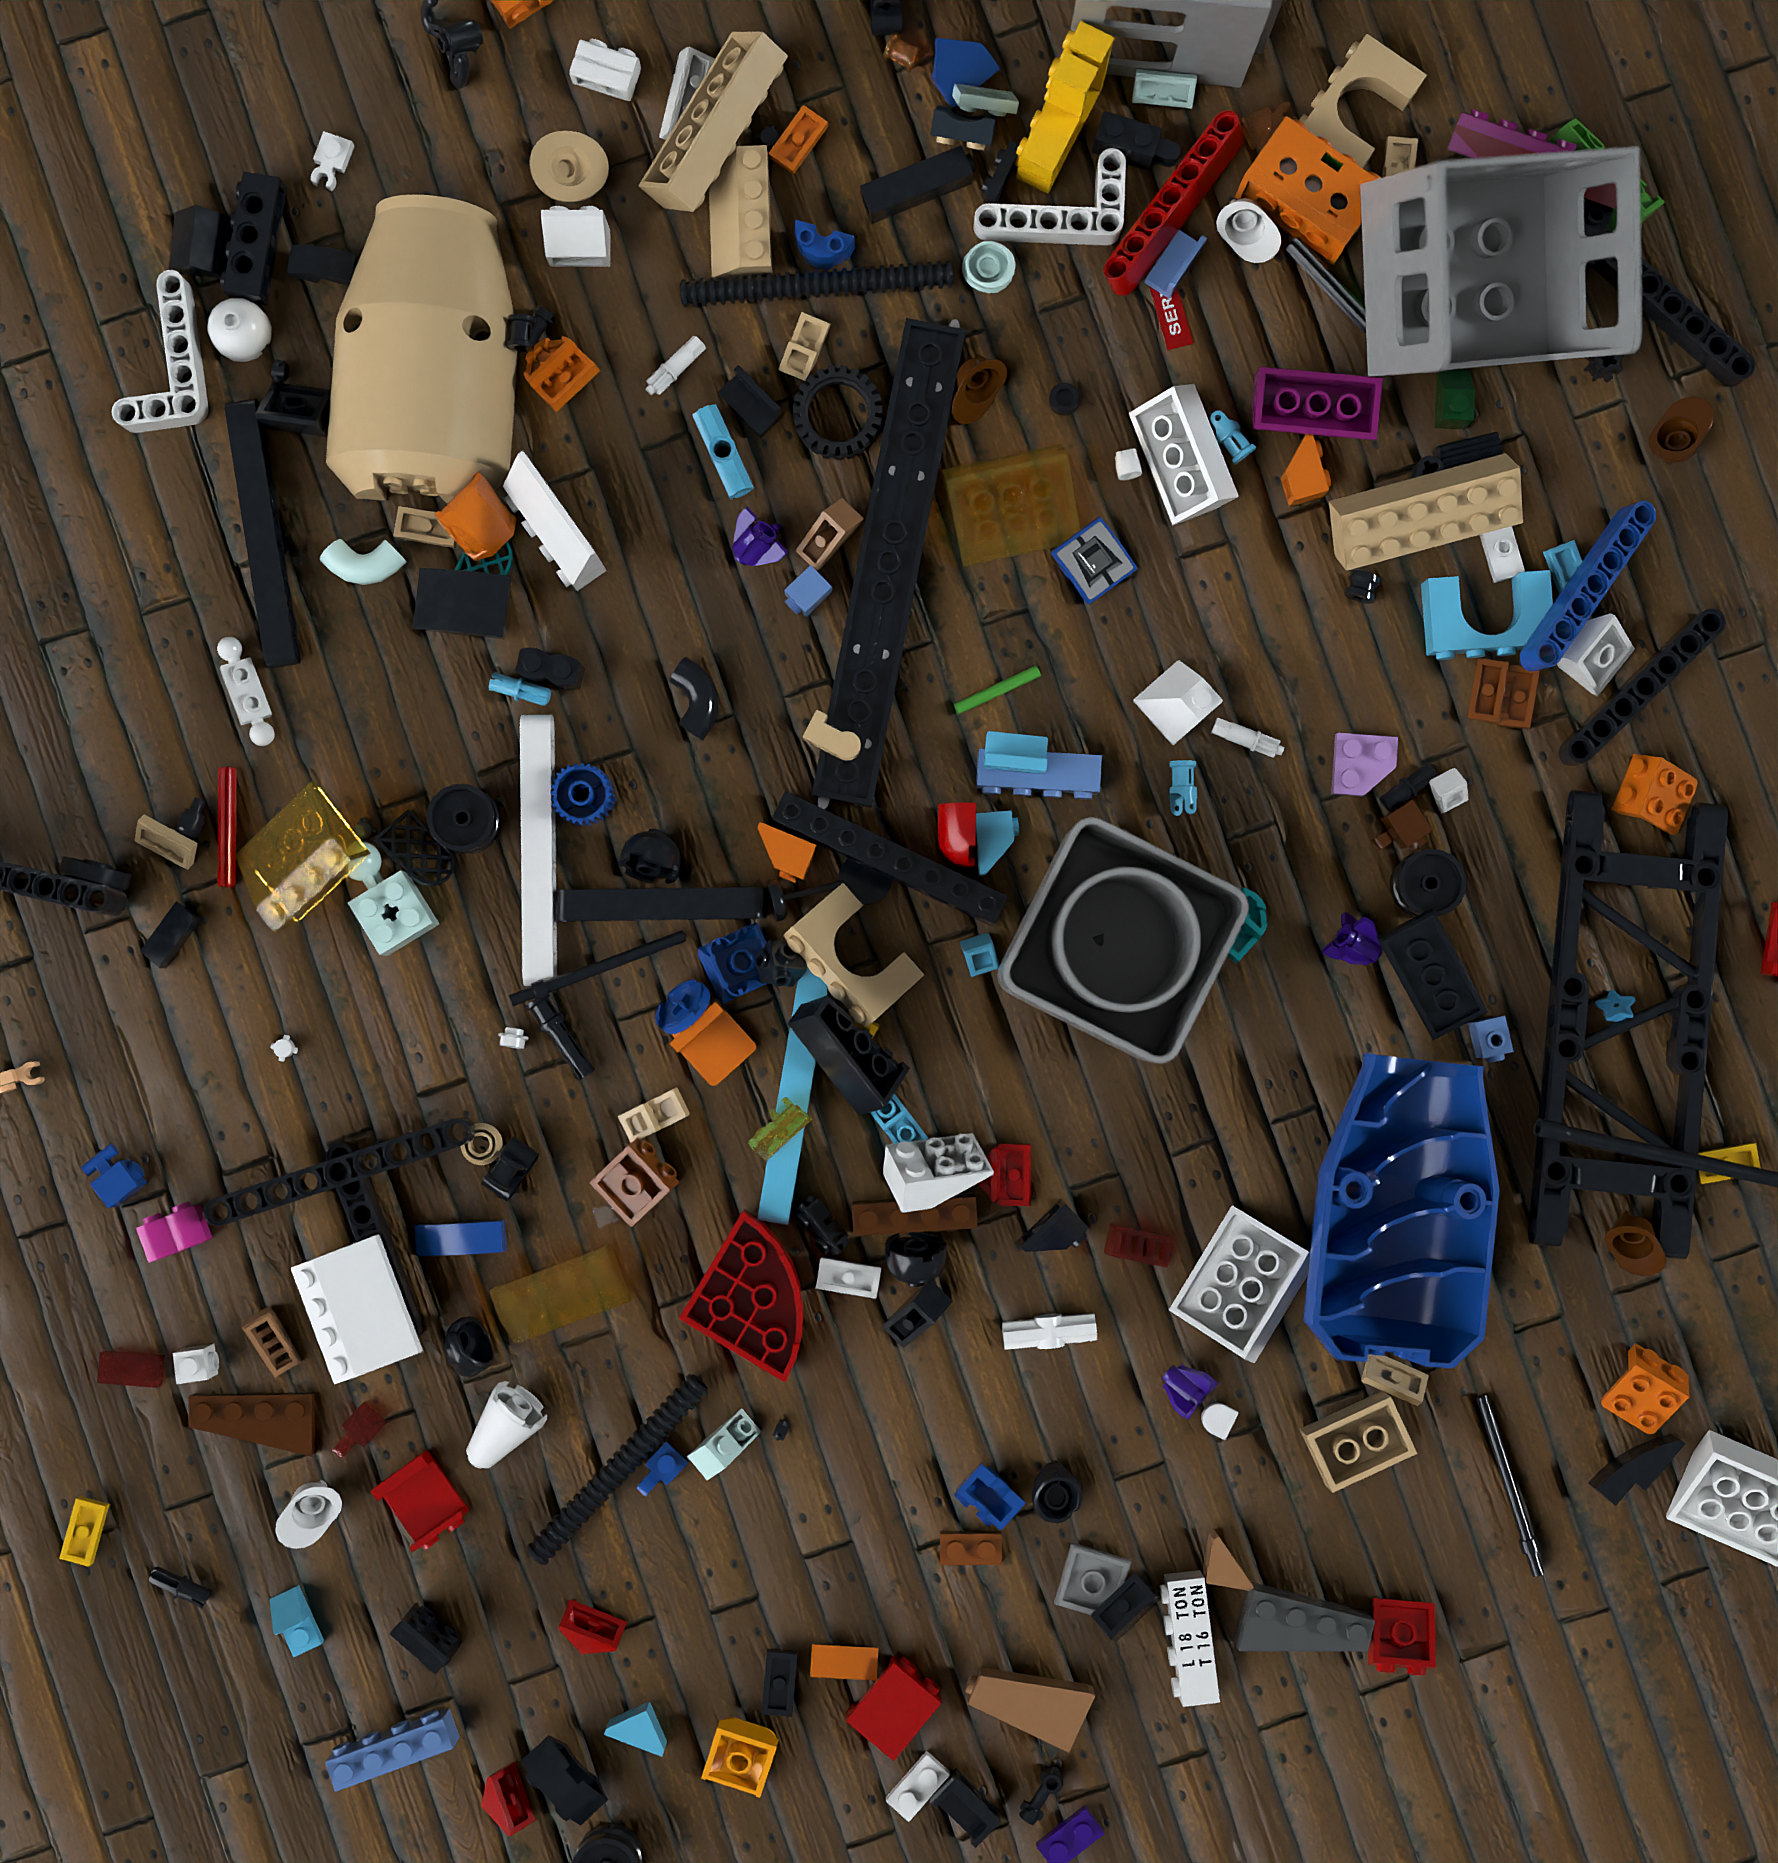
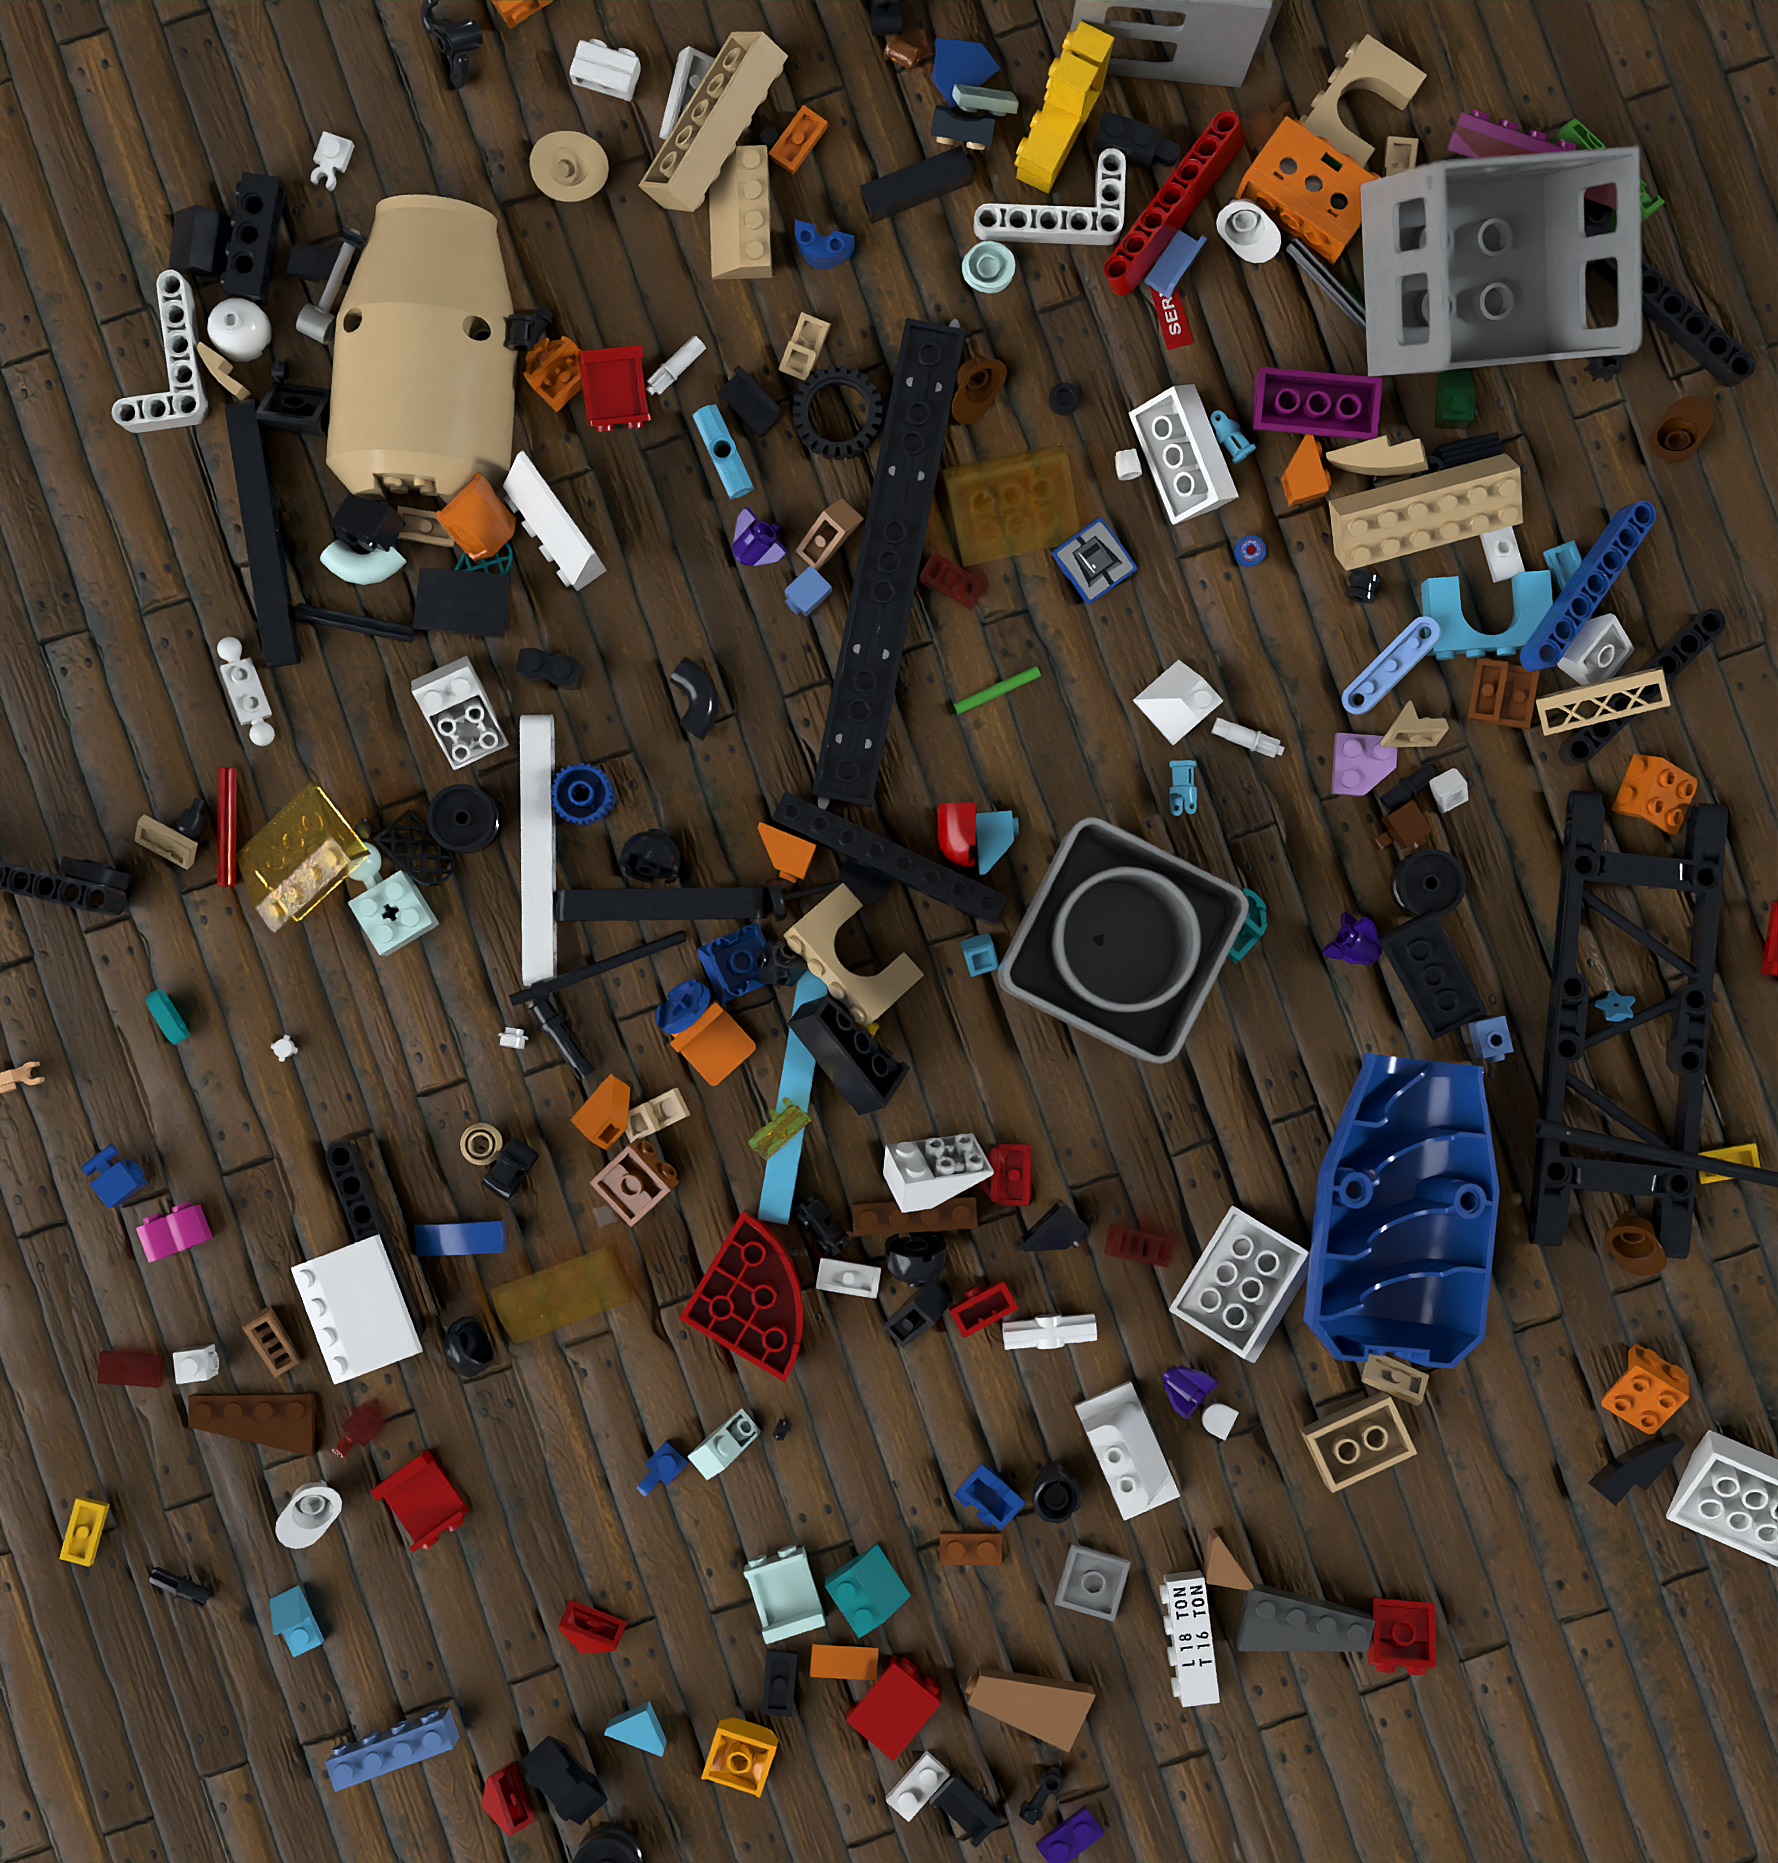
(167, 1016): none -> teal beam
(170, 935): black slope -> none
(220, 369): none -> tan slope
(318, 320): none -> light grey piece
(326, 1175): black beam -> none
(355, 622): none -> black axle
(367, 523): none -> black brick
(426, 1638): black bracket -> none
(459, 712): none -> white slope
(504, 1424): white cone -> none
(519, 689): medium azure axle -> none
(576, 237): white slope -> none
(605, 1113): none -> orange slope
(613, 387): none -> red panel
(616, 1469): black piece -> none
(785, 1593): none -> light aqua panel
(816, 283): black piece -> none
(837, 743): tan leg -> none
(867, 1590): none -> teal slope
(898, 1122): medium azure slope -> none
(935, 584): none -> clear red slope
(982, 1307): none -> red brick
(1005, 163): black plate -> none
(1015, 752): medium azure panel -> none
(1064, 774): medium blue brick -> none
(1125, 1607): black panel -> none
(1127, 1450): none -> white windscreen
(1164, 88): light aqua plate -> none
(1250, 551): none -> blue tile
(1380, 458): none -> tan slope
(1391, 665): none -> light blue plate
(1414, 732): none -> tan slope
(1528, 1542): black bar -> none
(1599, 689): none -> tan fence

